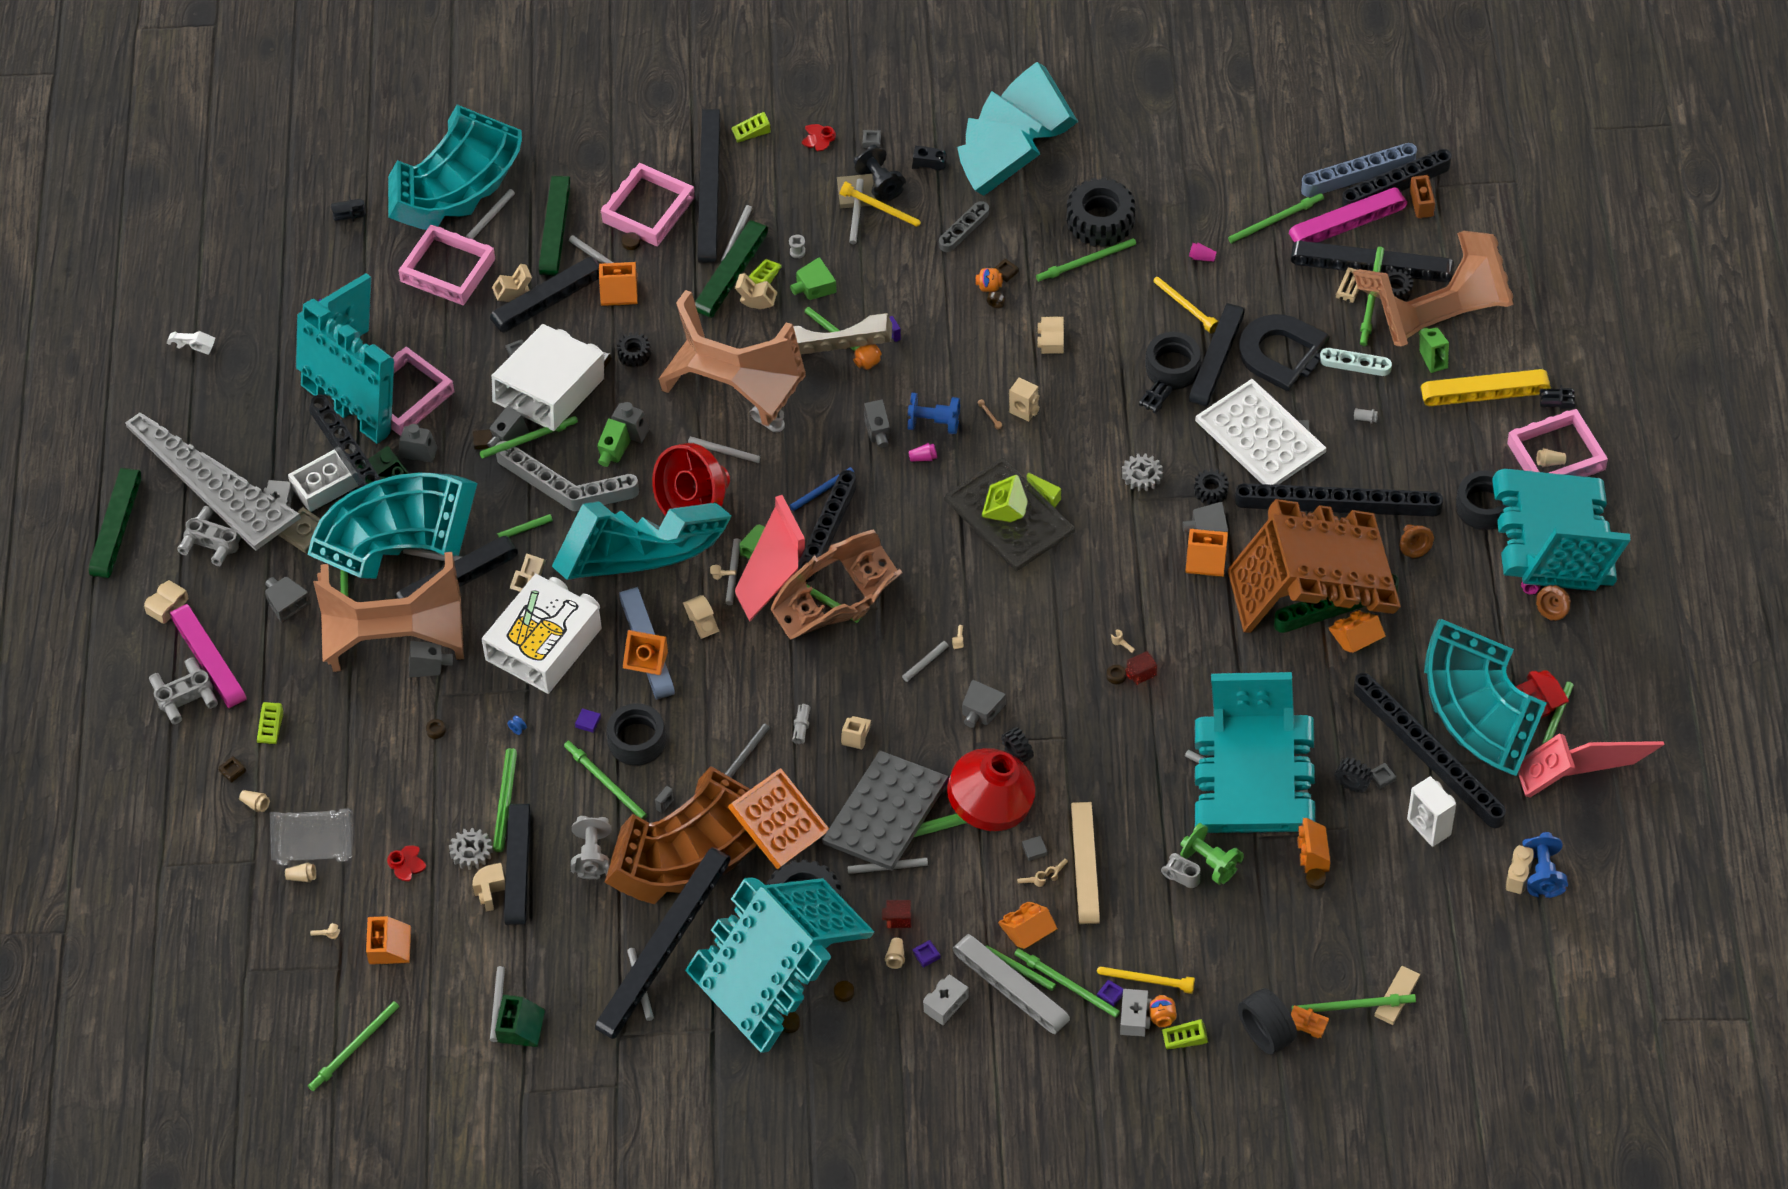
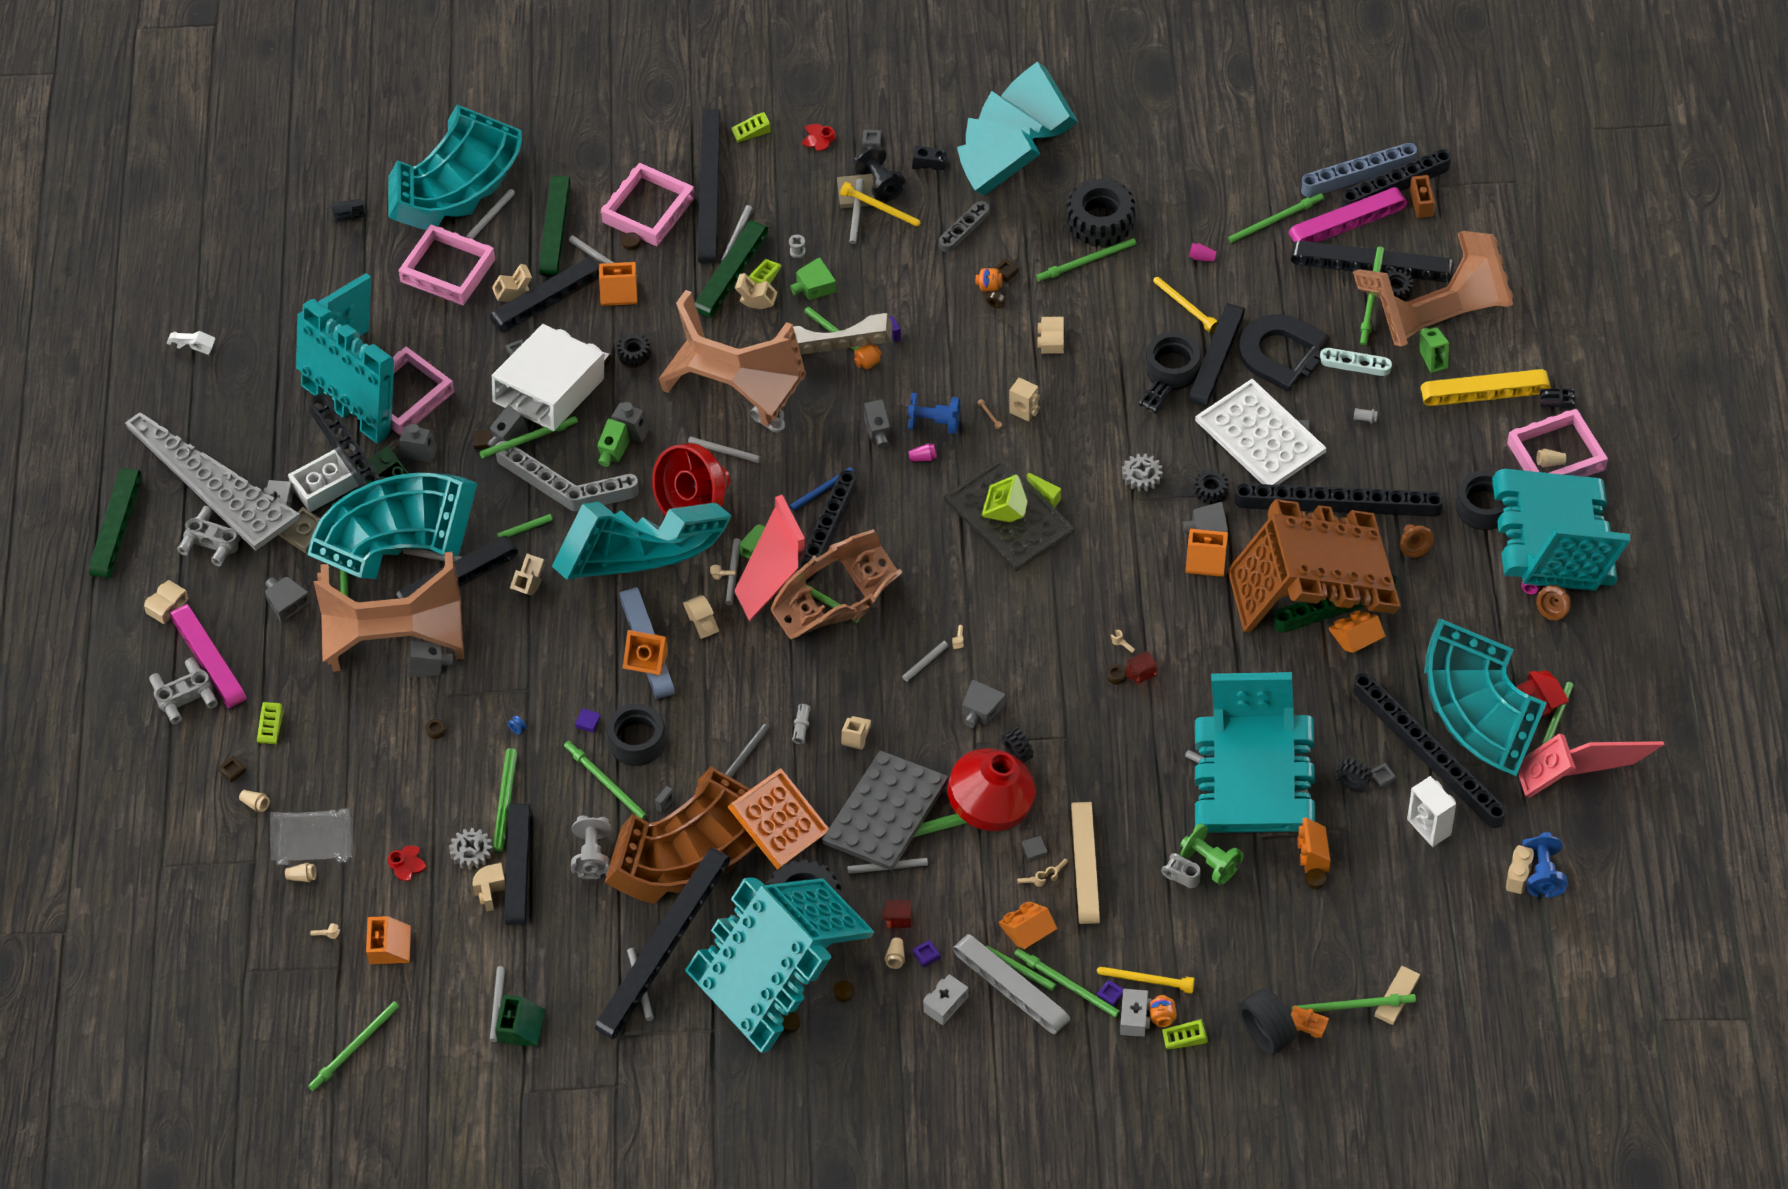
(542, 632): white brick -> none
(1347, 295): tan tile -> none

